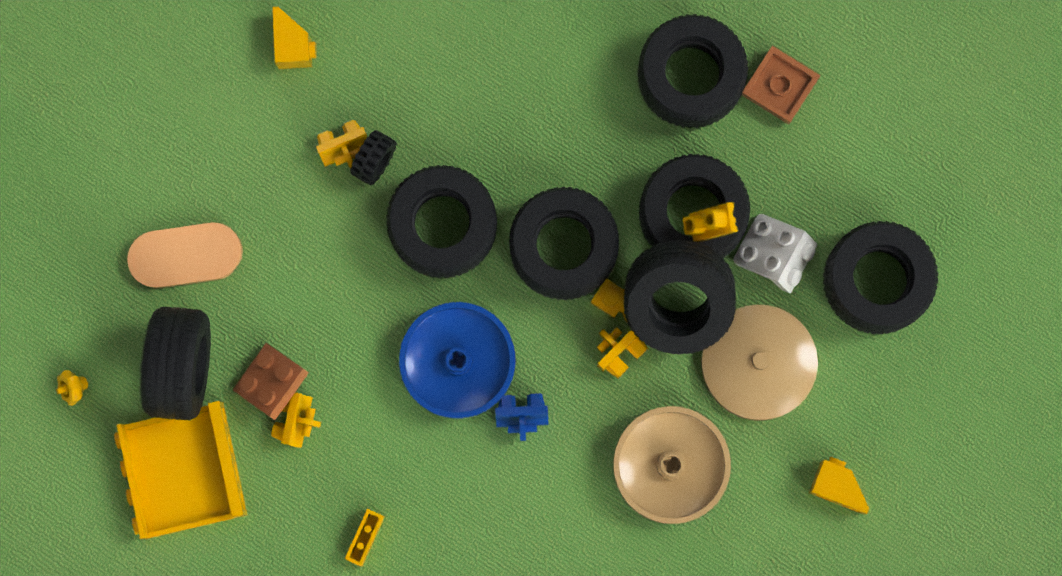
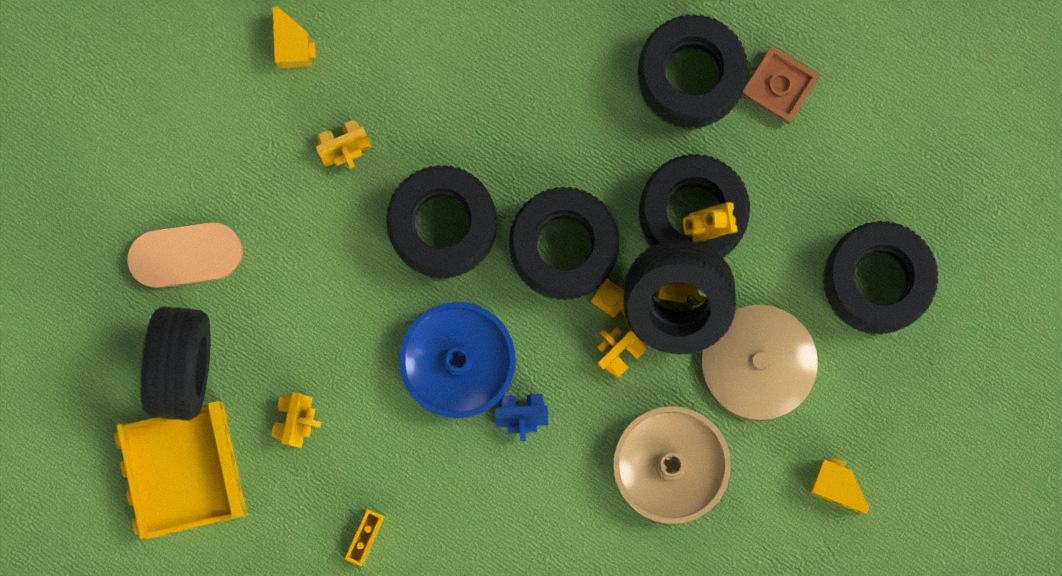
(71, 387): yellow piece -> none
(270, 381): nougat plate -> none
(373, 157): black tyre -> none
(678, 293): none -> yellow plate
(776, 251): white bracket -> none

